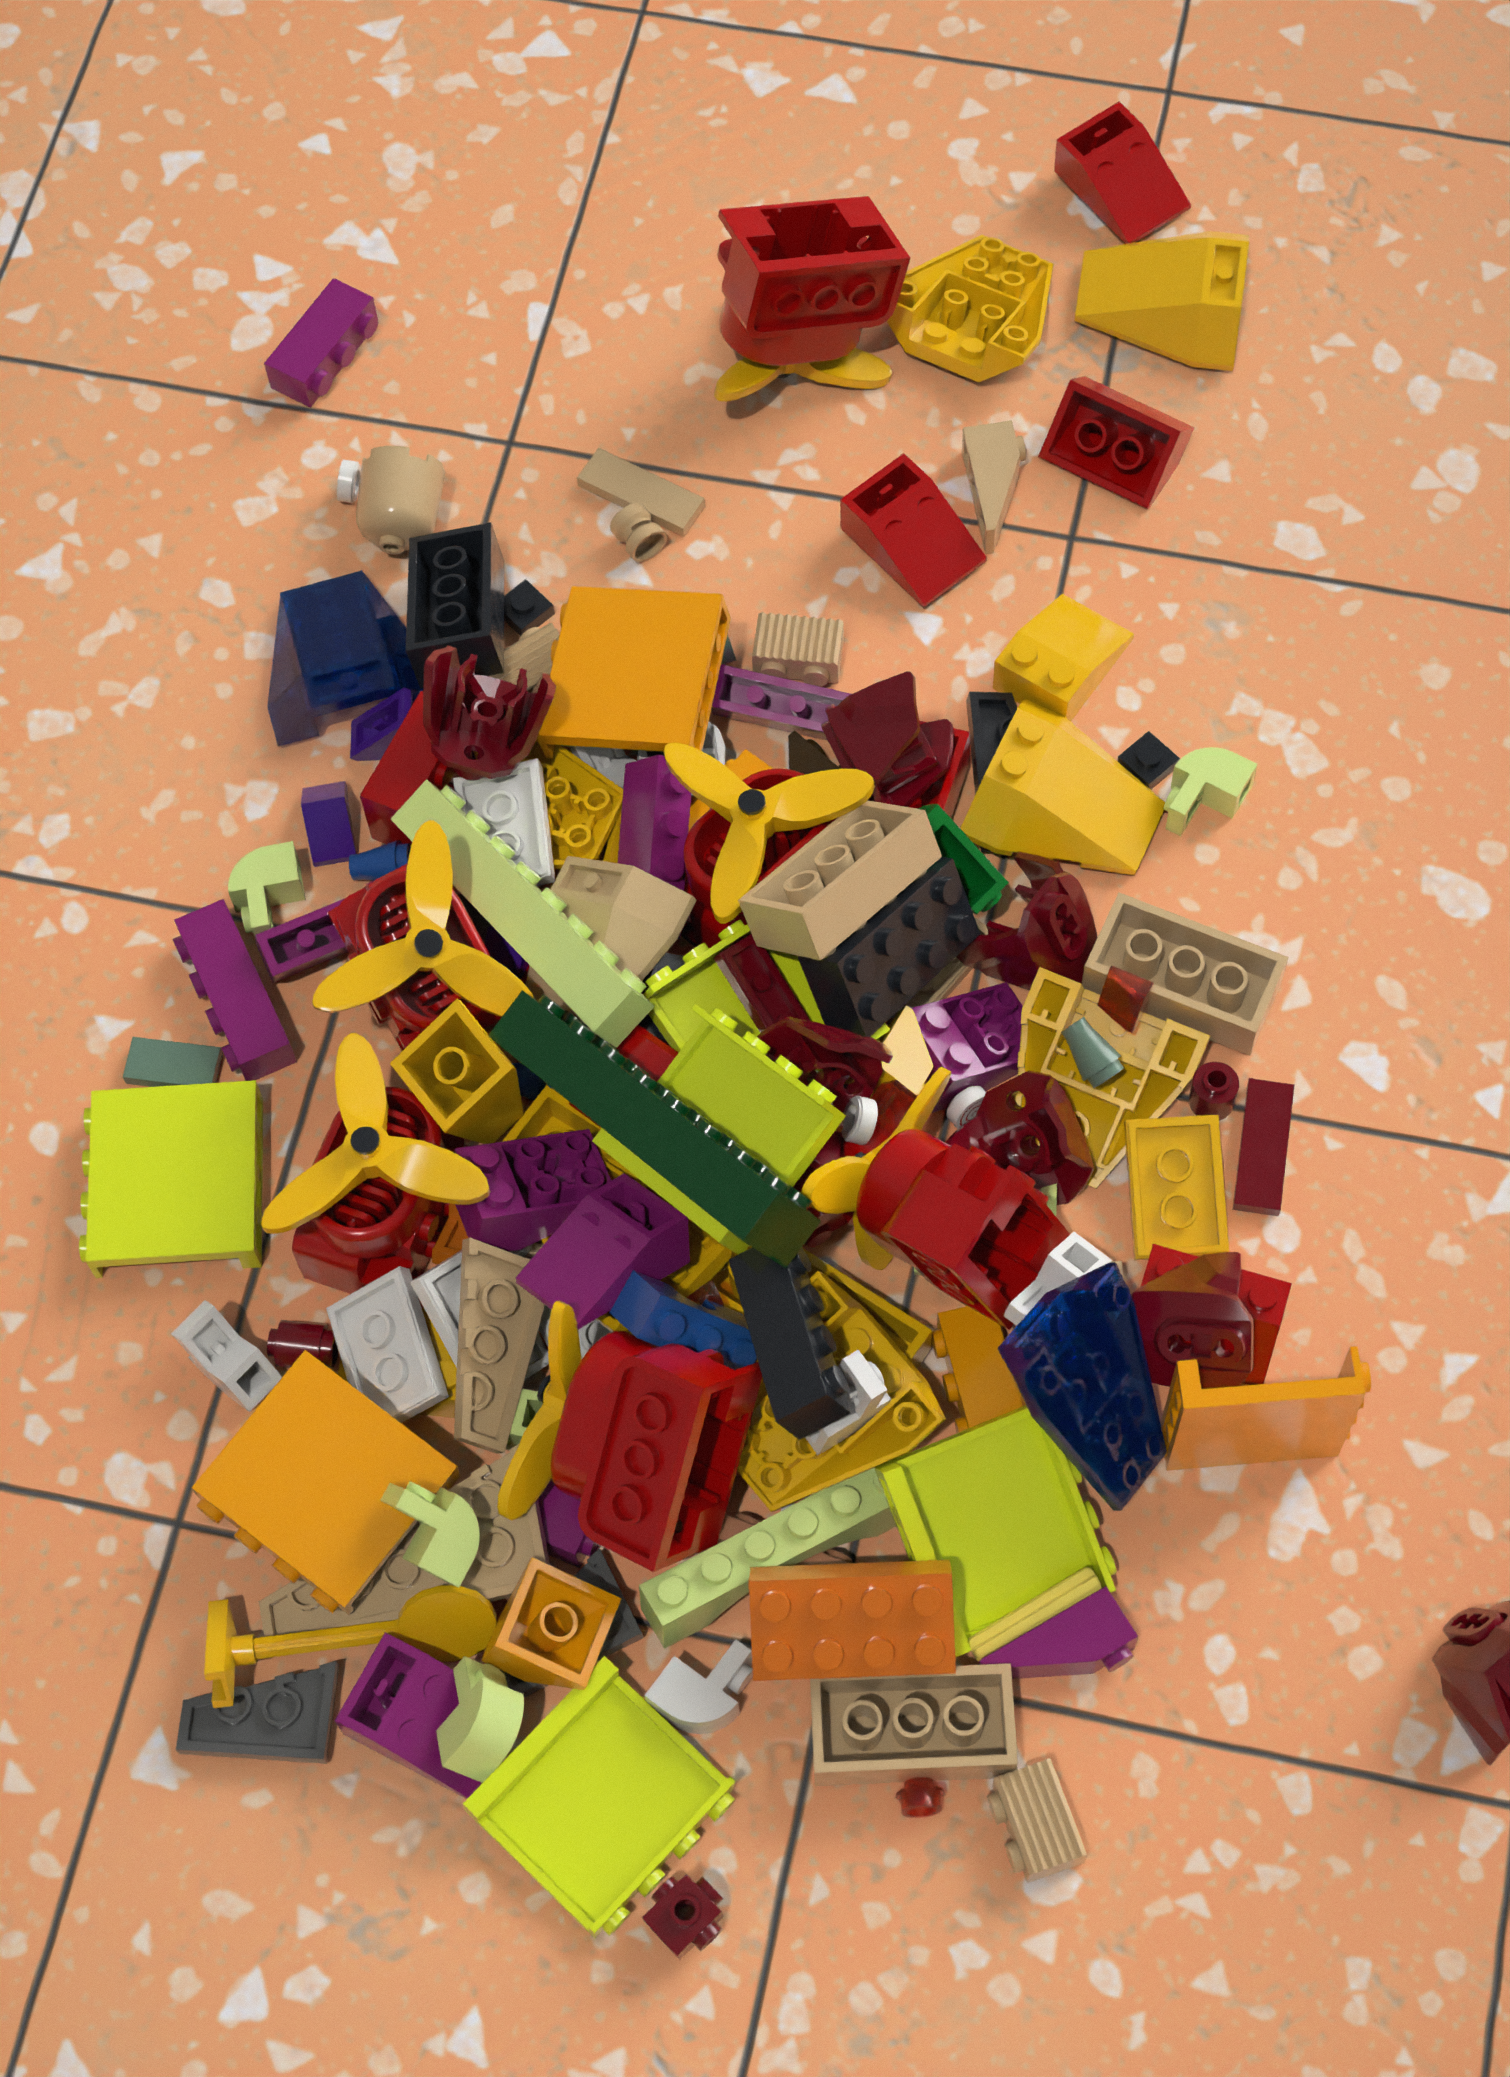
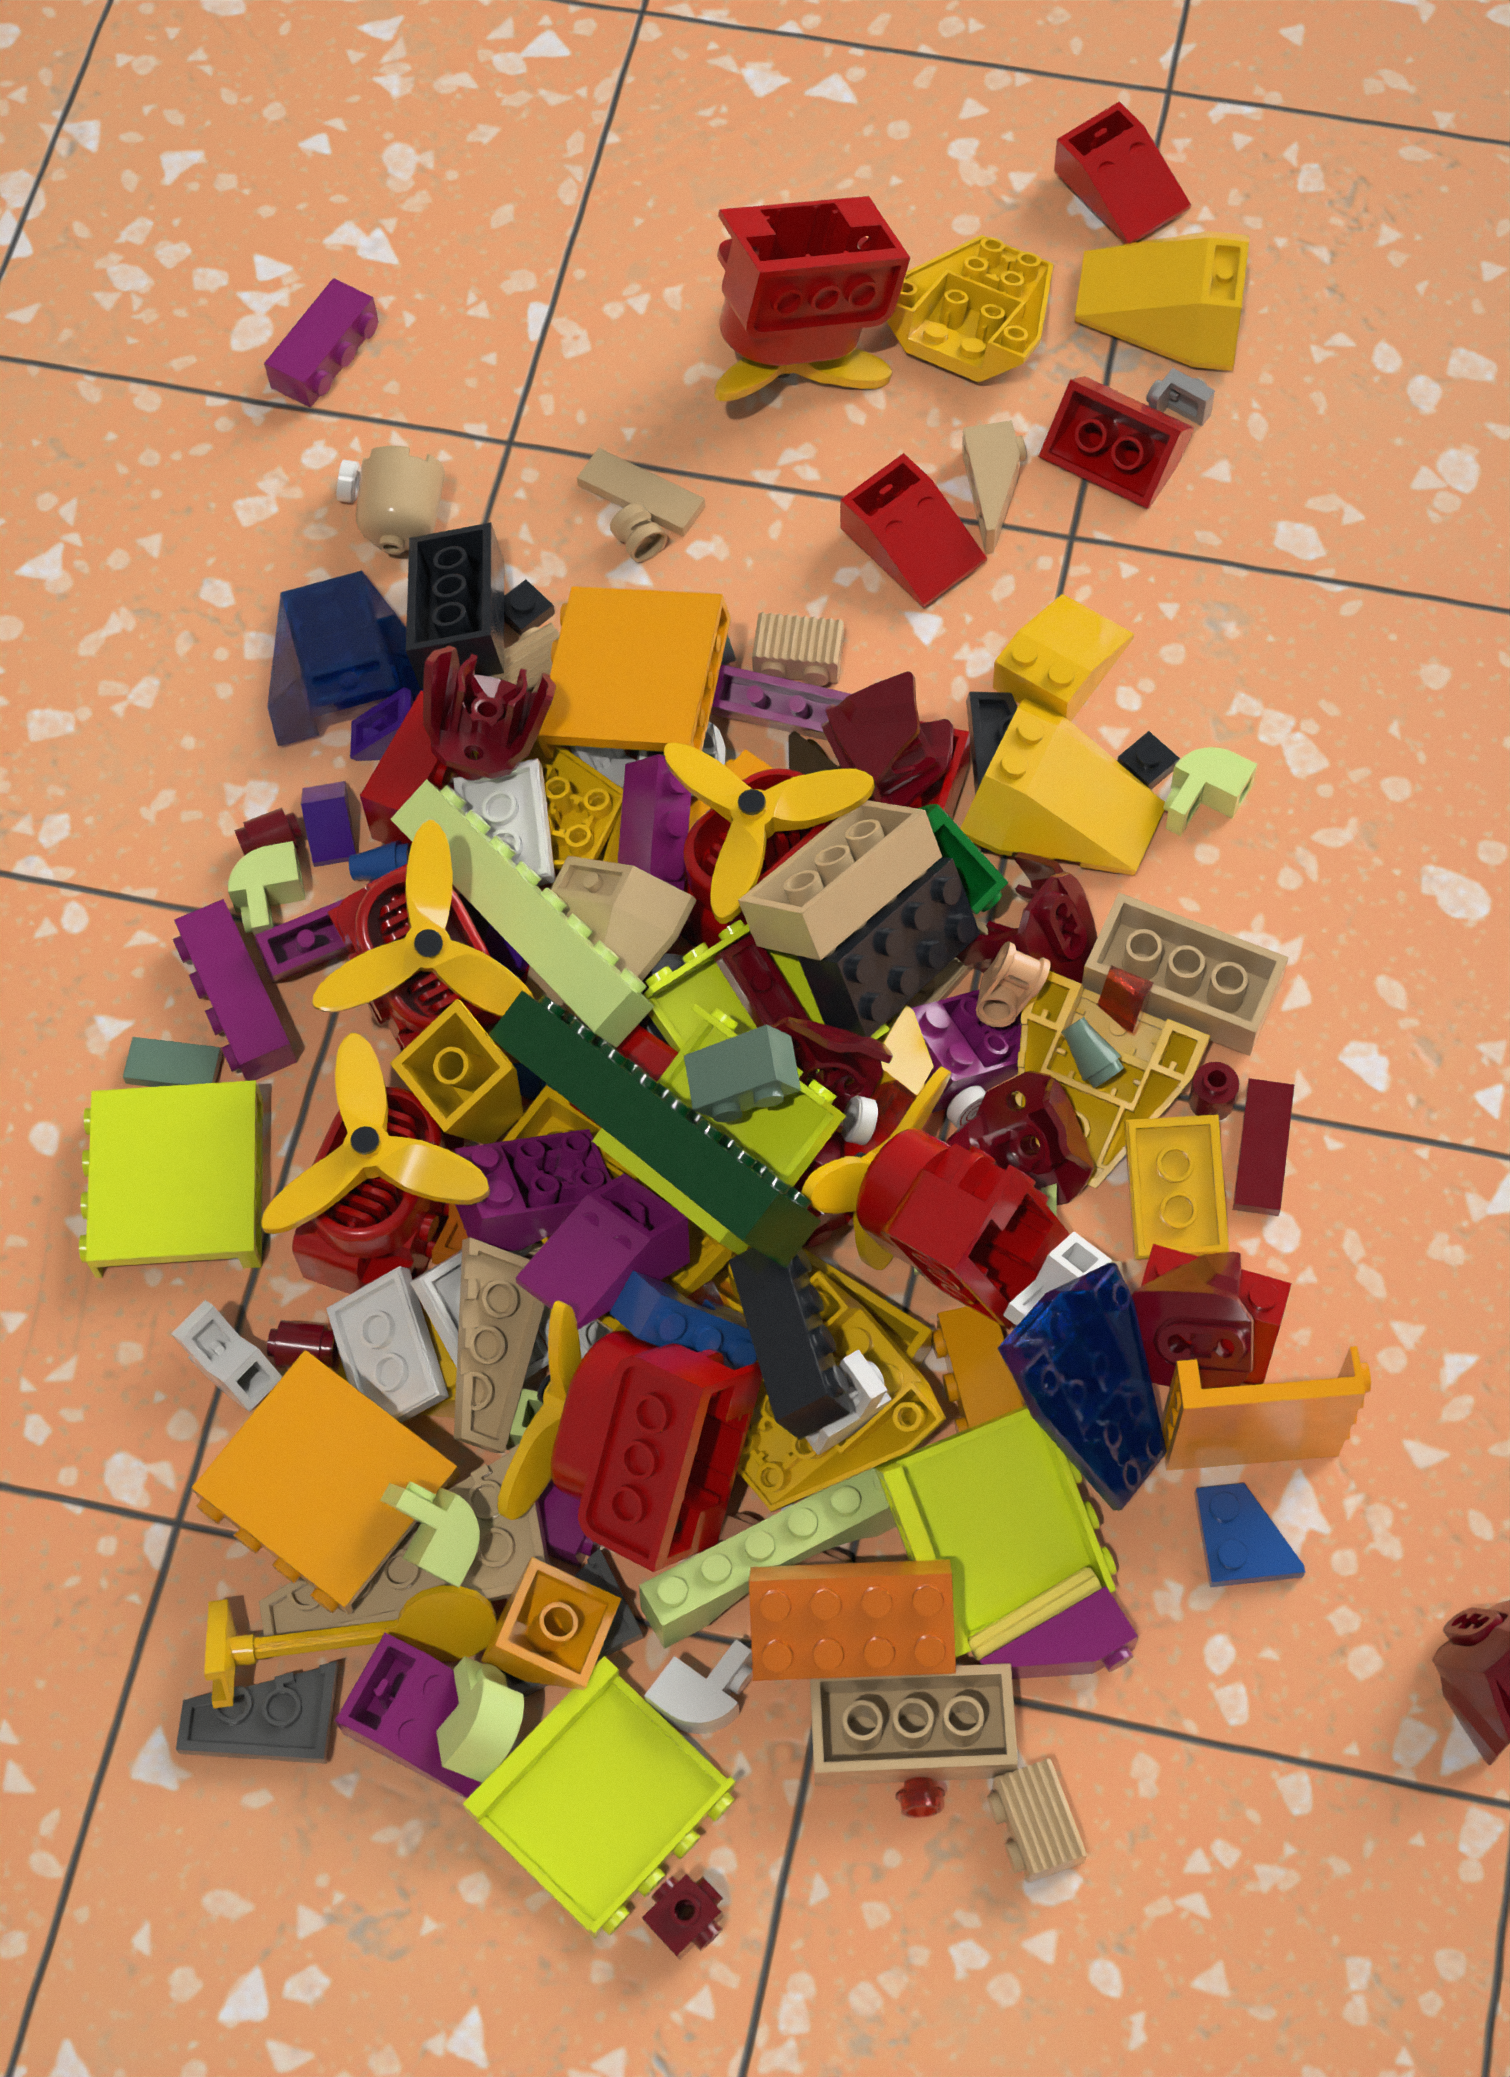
(268, 830): none -> dark red brick
(742, 1073): none -> sand green brick
(1009, 985): none -> light nougat piece
(1182, 395): none -> light grey bracket
(1241, 1539): none -> blue wing

